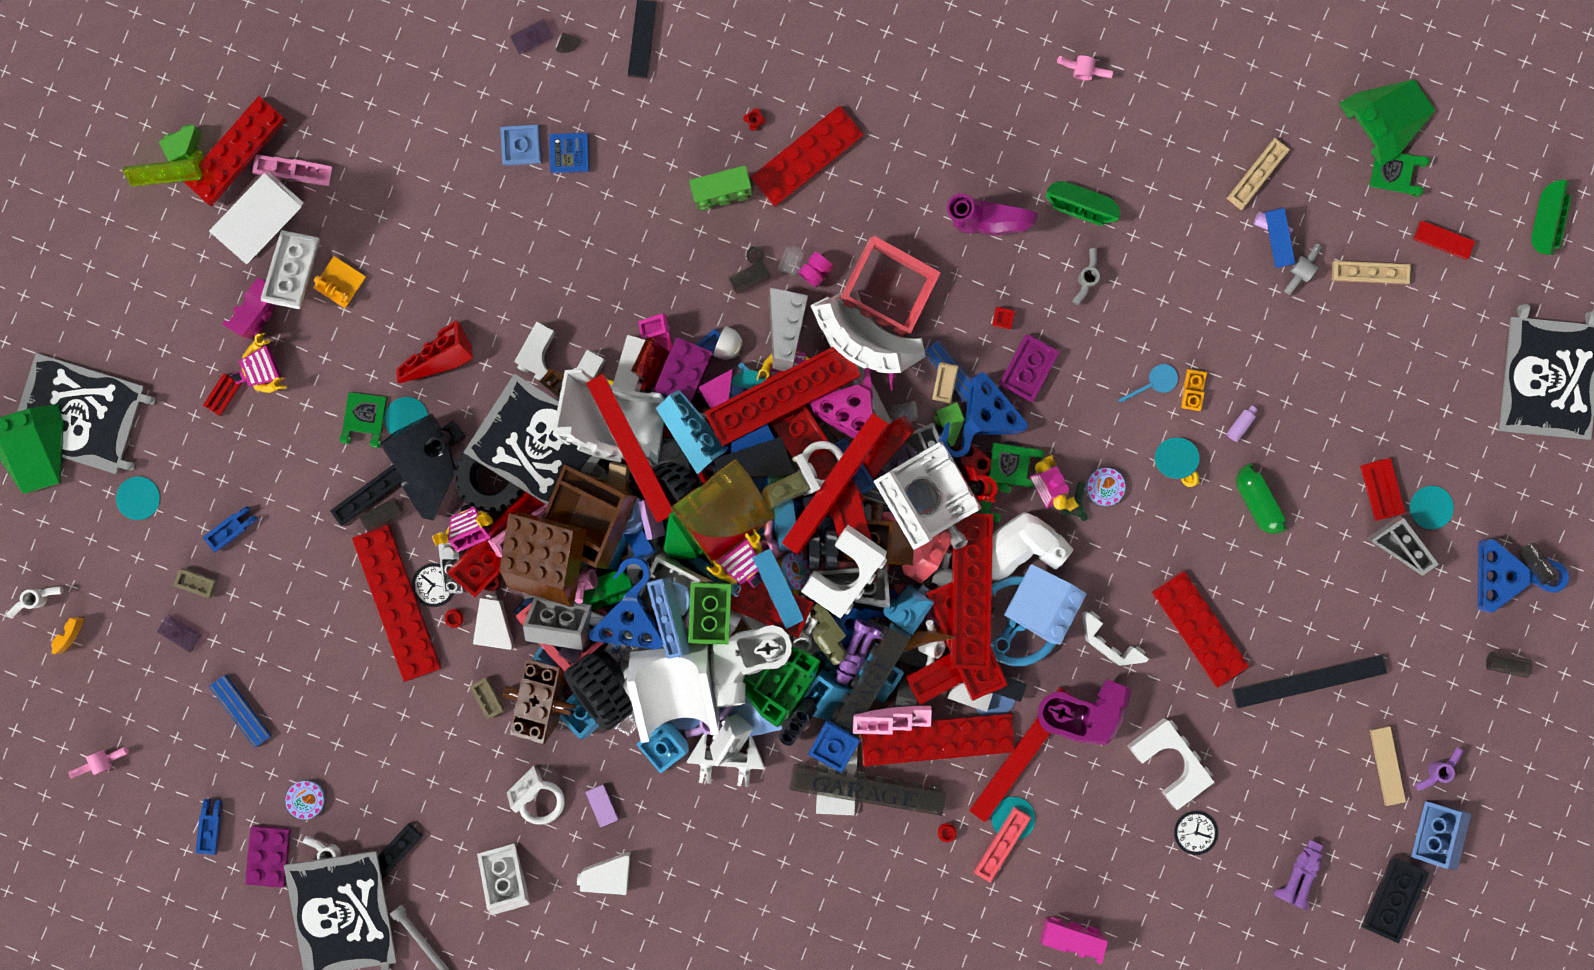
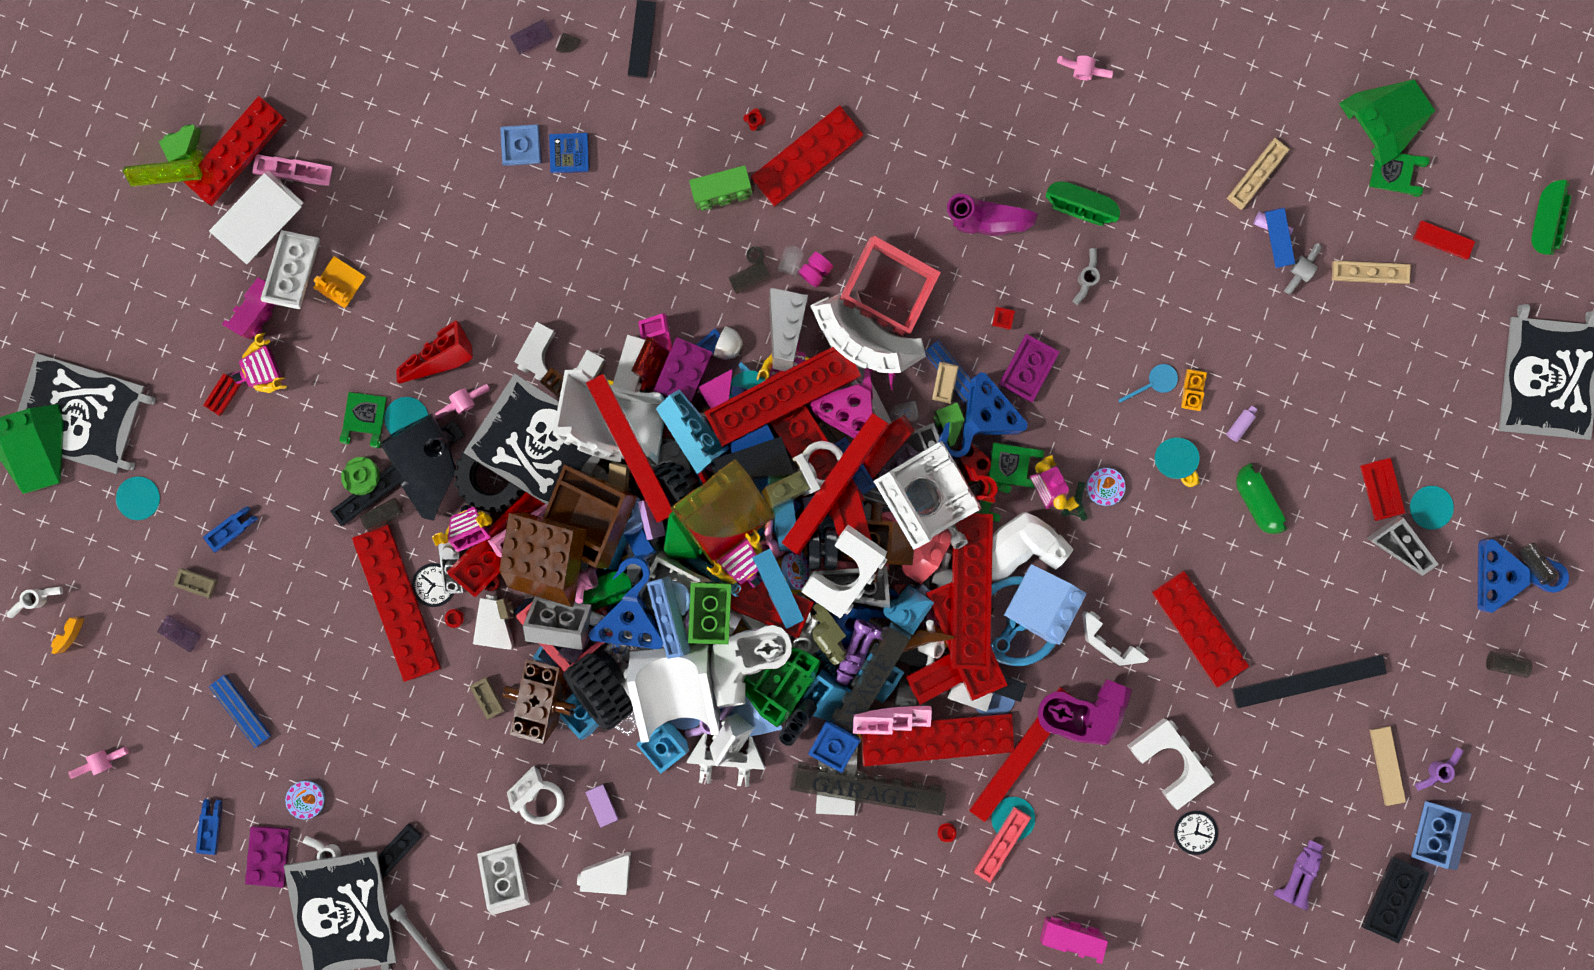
(360, 476): none -> bright green tile
(462, 401): none -> bright pink piece
(505, 609): none -> dark tan plate

